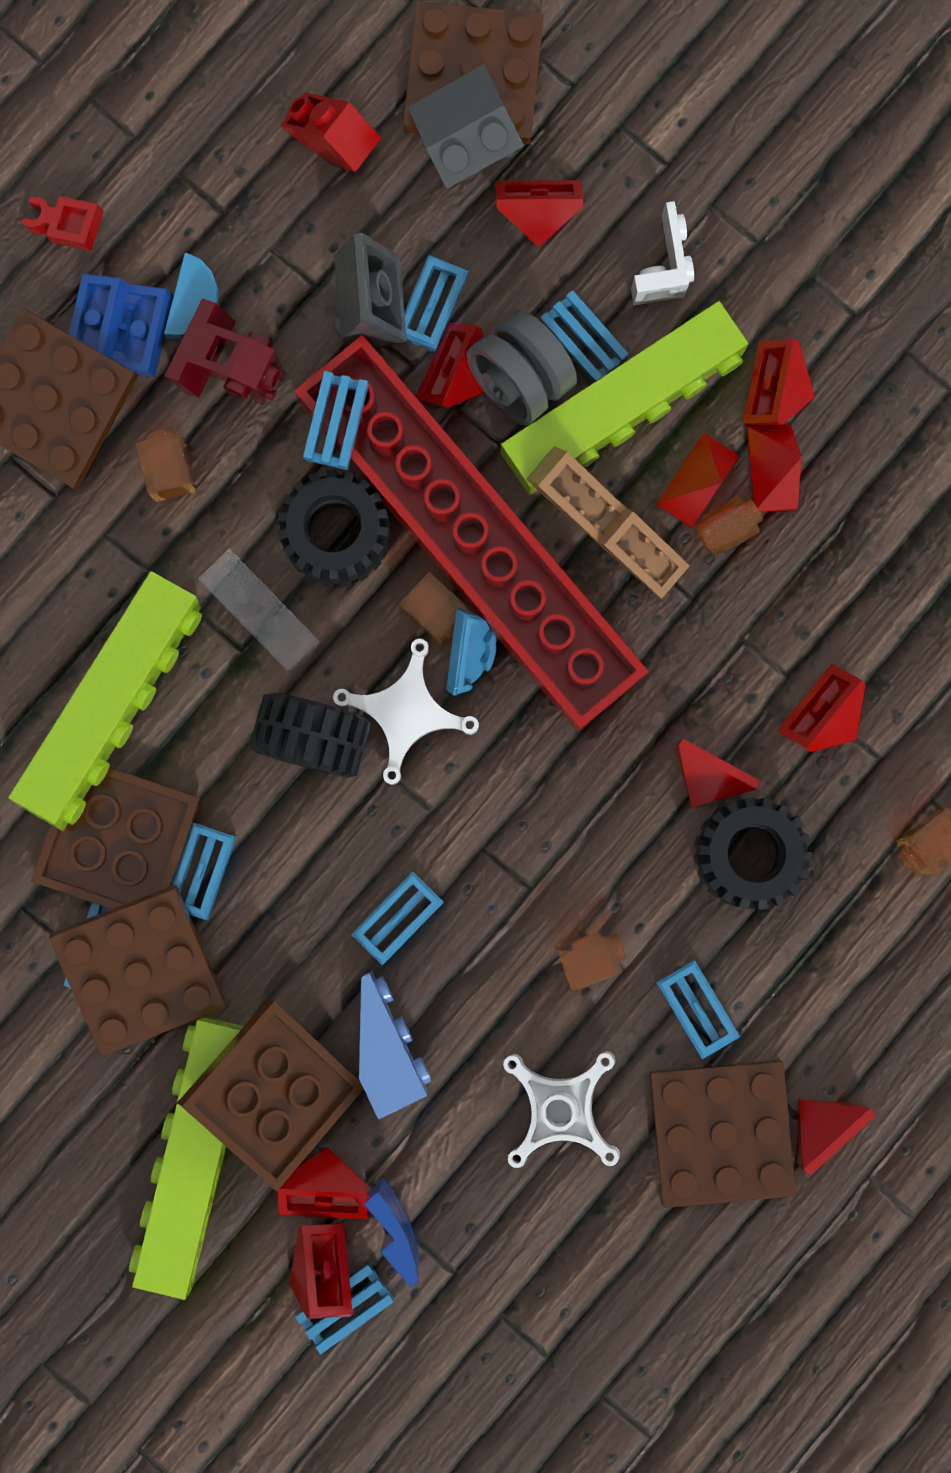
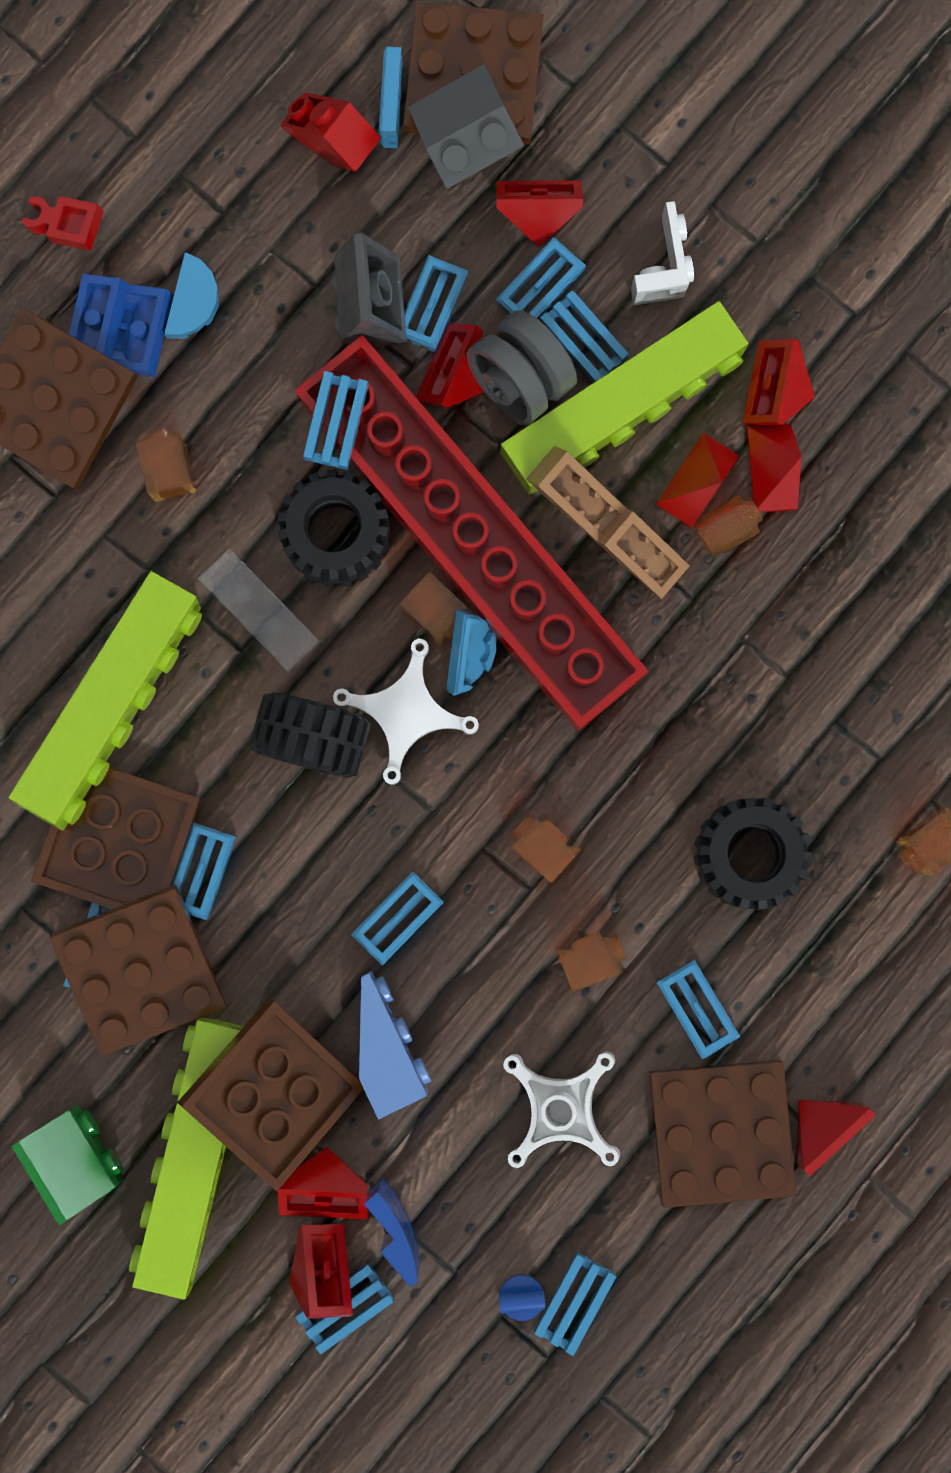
(69, 1163): none -> slope
(250, 369): dark red tile -> none
(390, 97): none -> dark azure tile
(504, 299): none -> dark azure tile
(521, 1297): none -> blue plate
(543, 847): none -> clear orange window
(557, 1337): none -> dark azure tile
(708, 776): red slope -> none
(827, 713): red slope -> none

